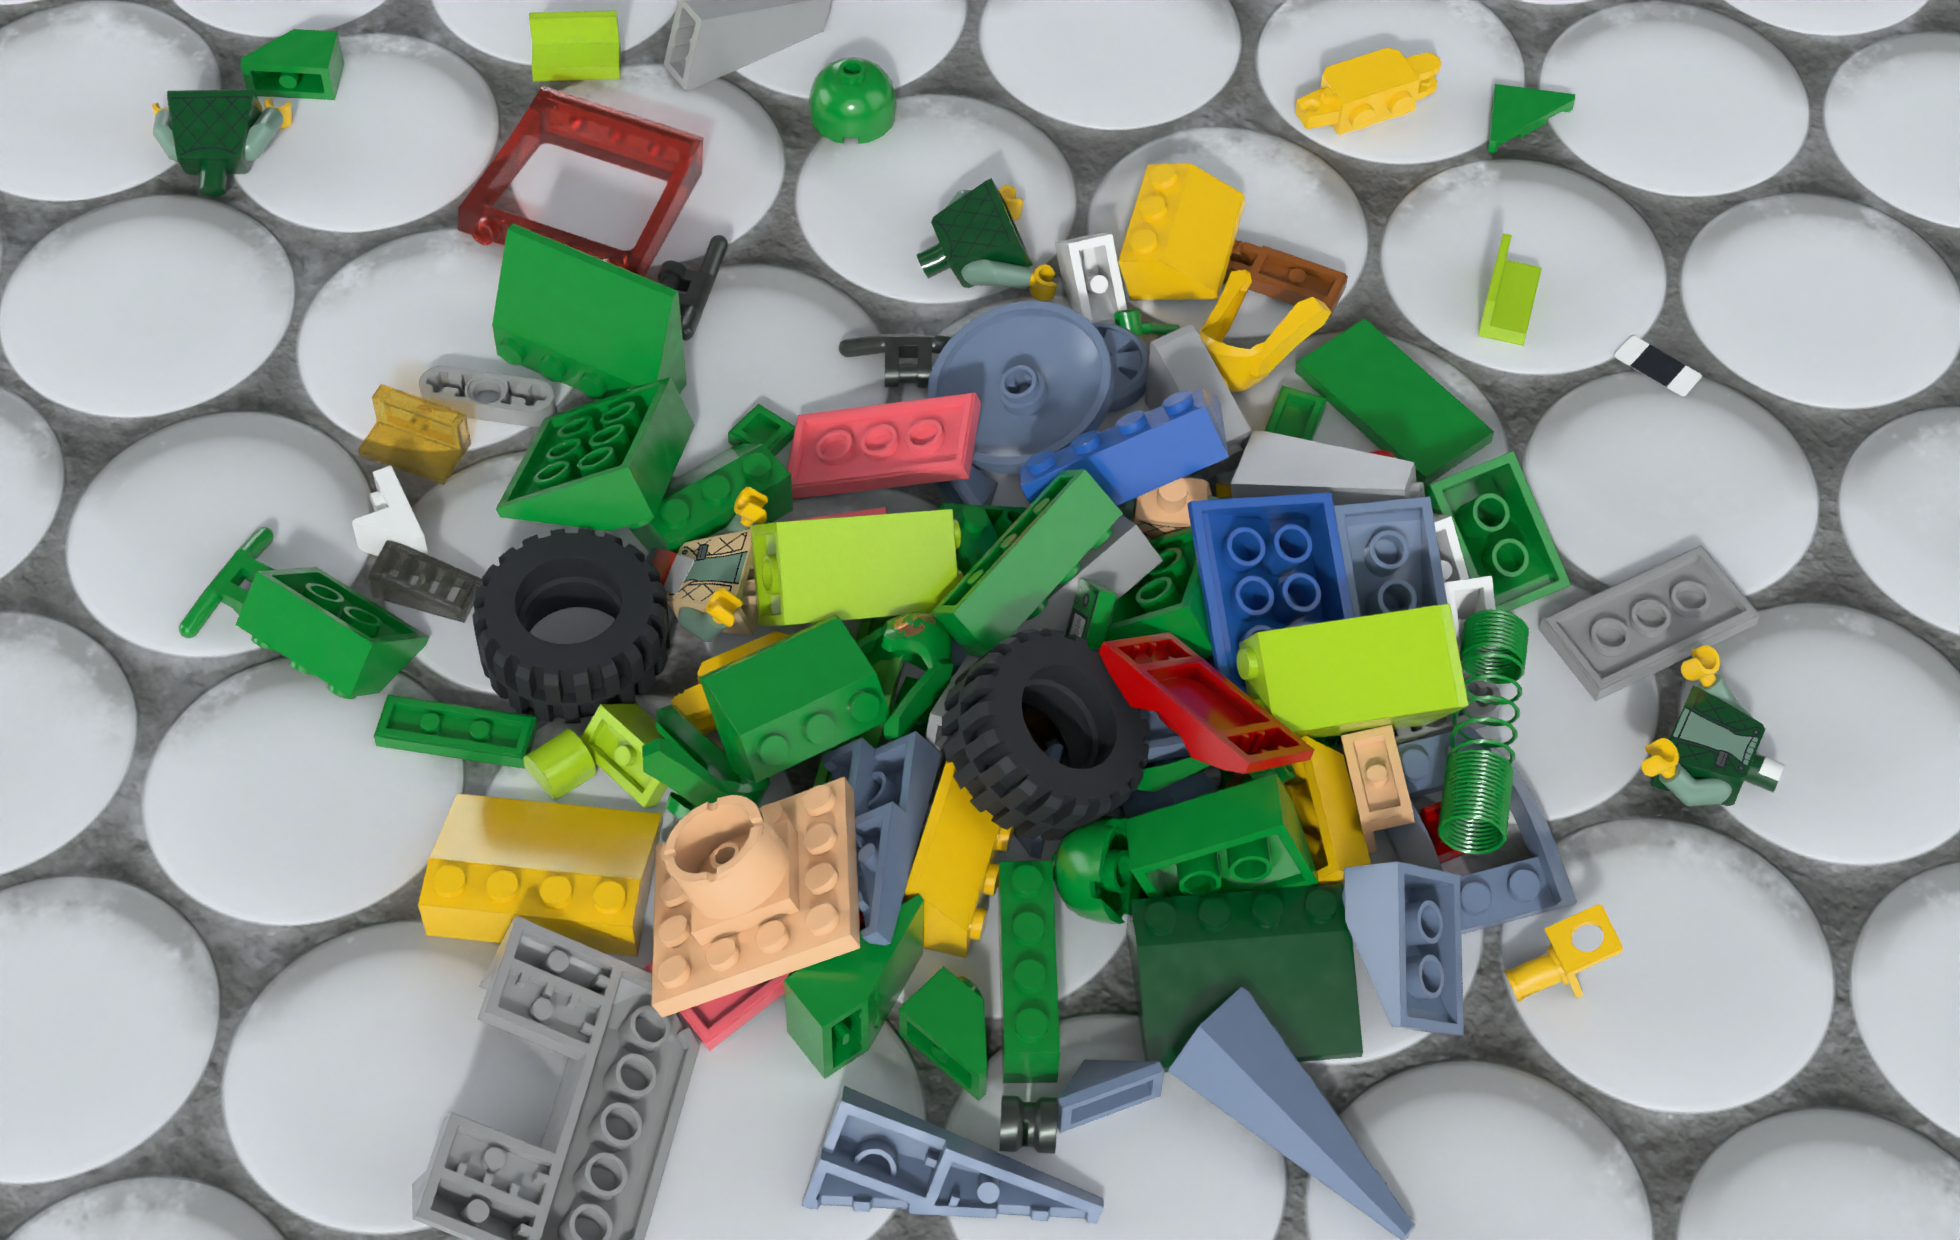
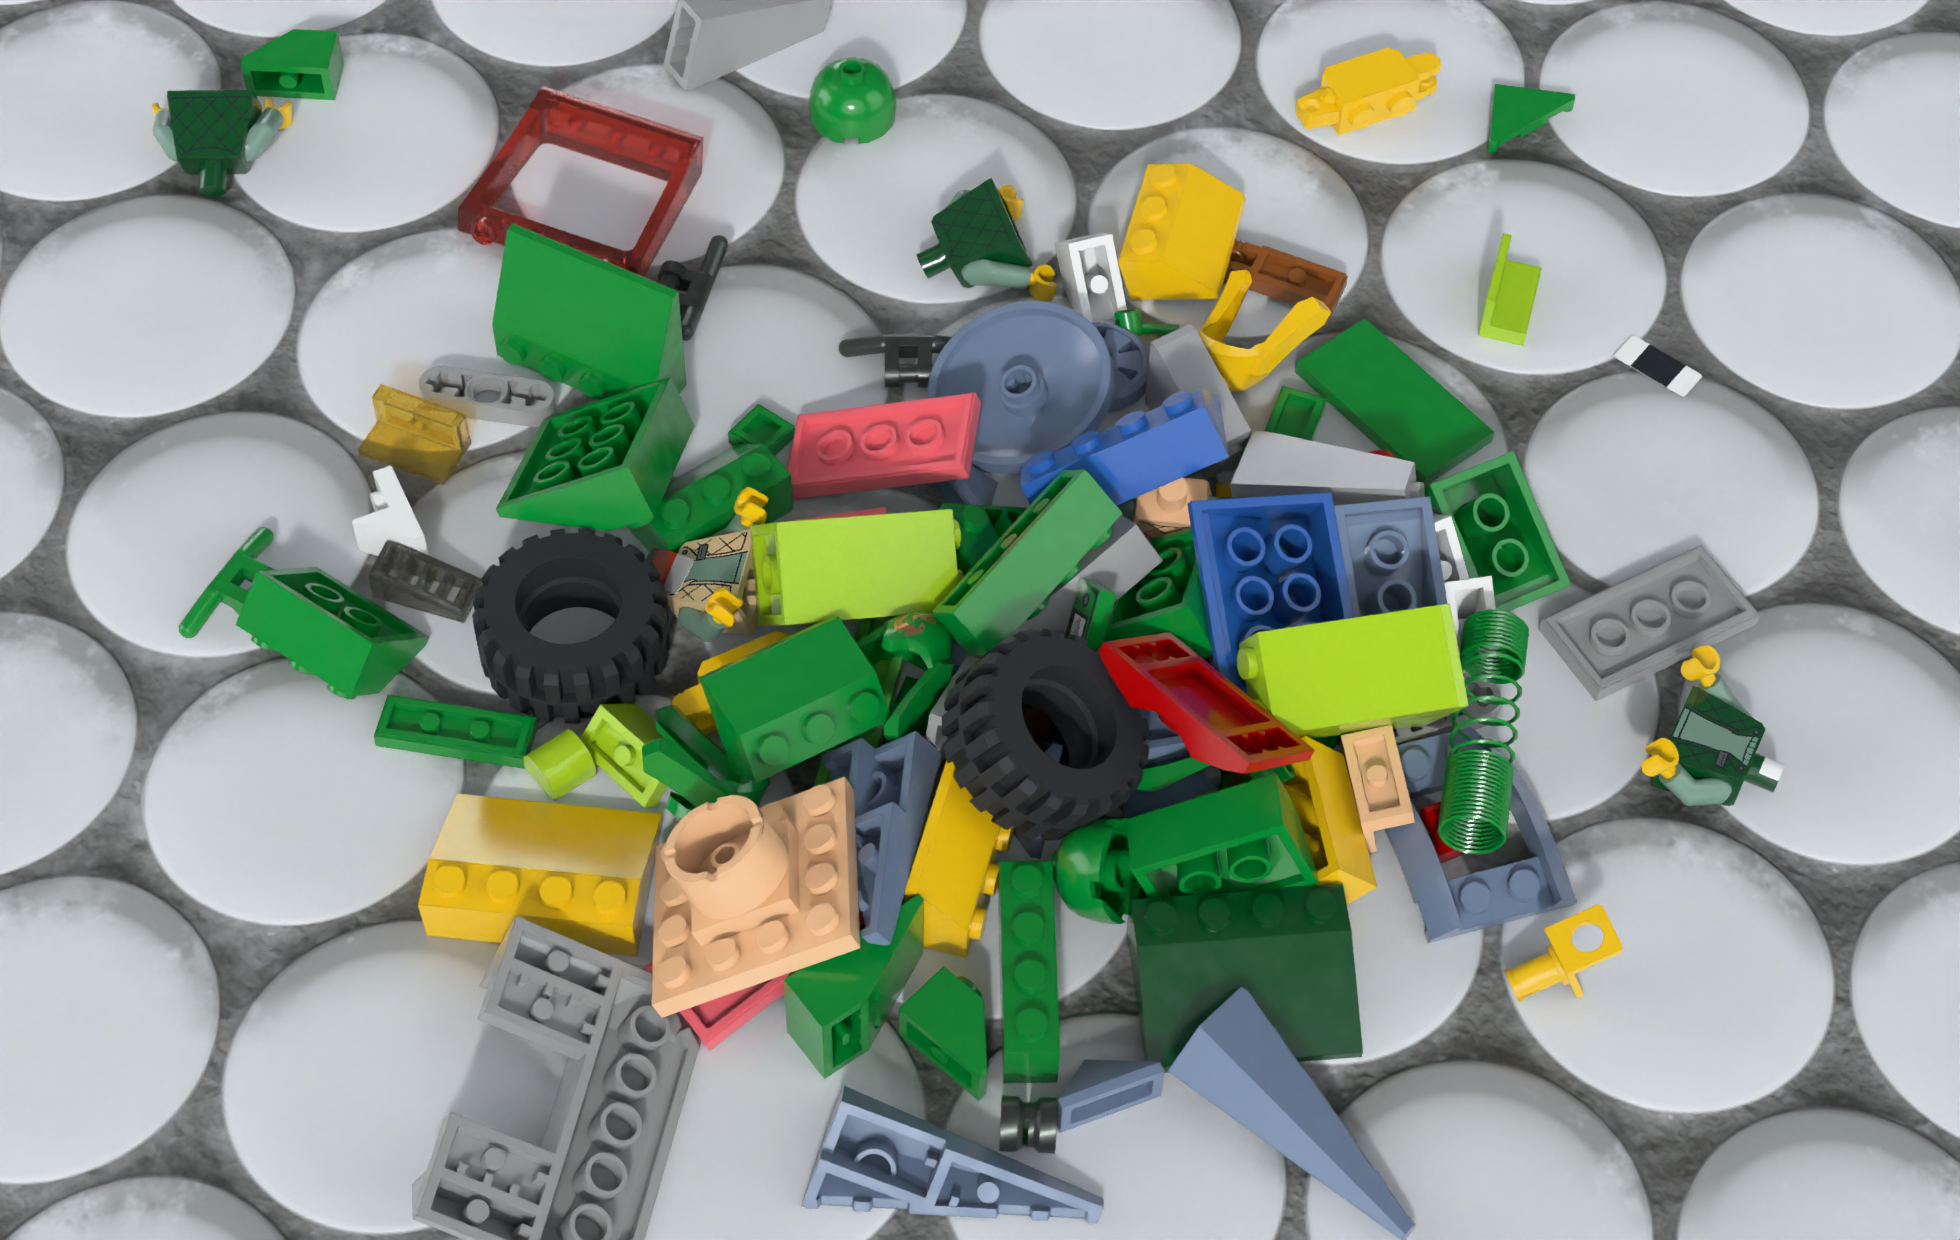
(575, 45): lime panel -> none
(1409, 941): sand blue slope -> none

